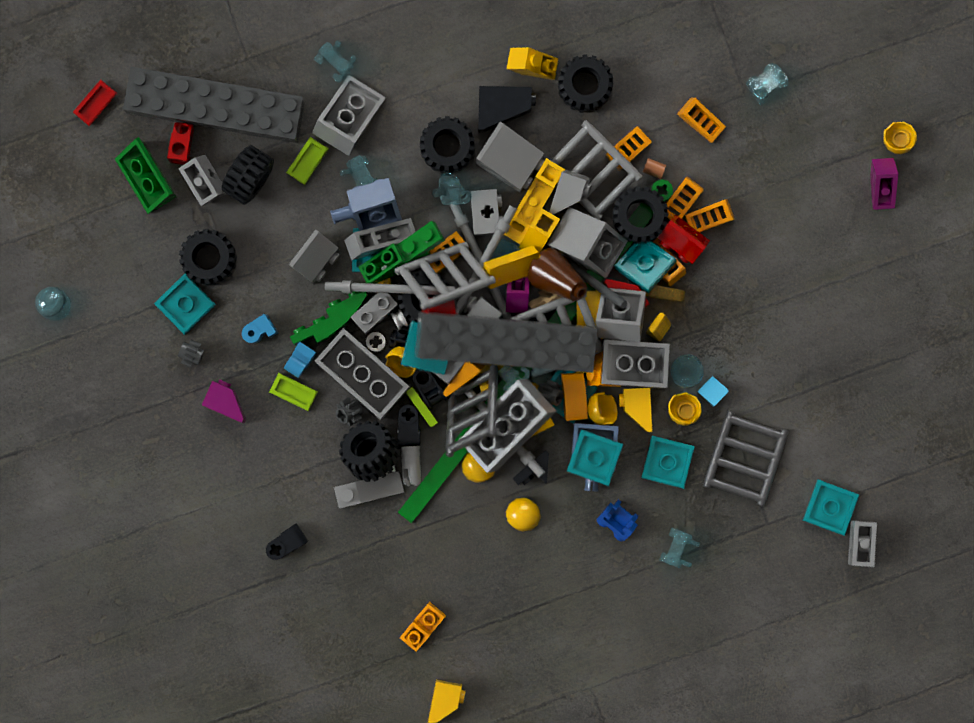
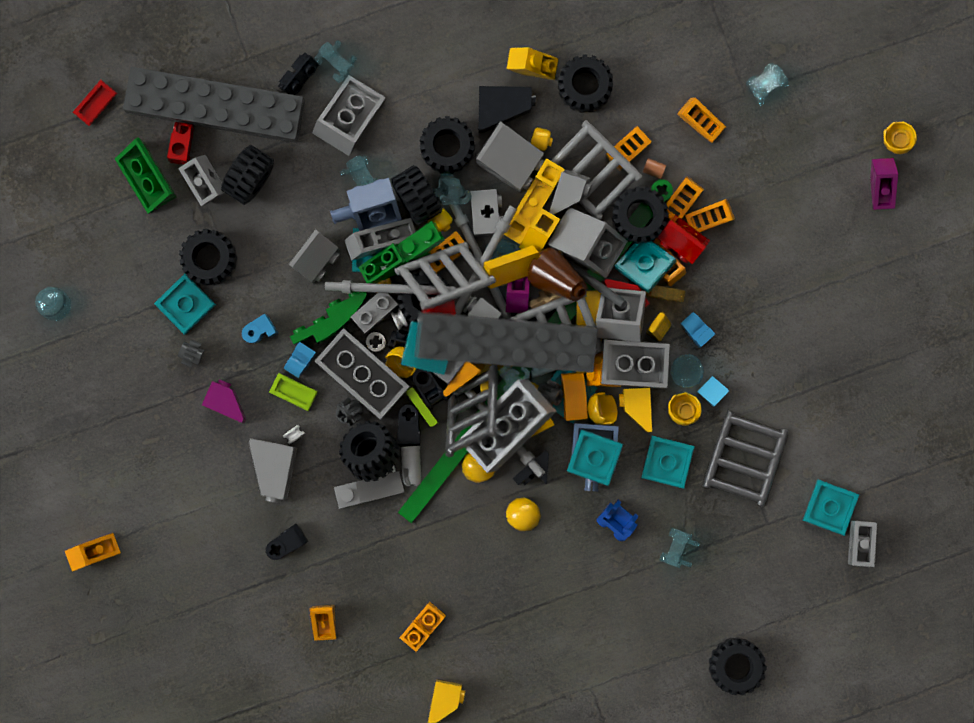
(92, 552): none -> light orange slope
(273, 468): none -> light grey slope
(293, 434): none -> white bush
(305, 67): none -> black hinge
(307, 161): lime tile -> none
(323, 622): none -> light orange slope
(416, 195): none -> black tyre
(442, 220): none -> yellow piece
(541, 139): none -> yellow piece
(696, 329): none -> dark azure leg
(748, 682): none -> black tyre

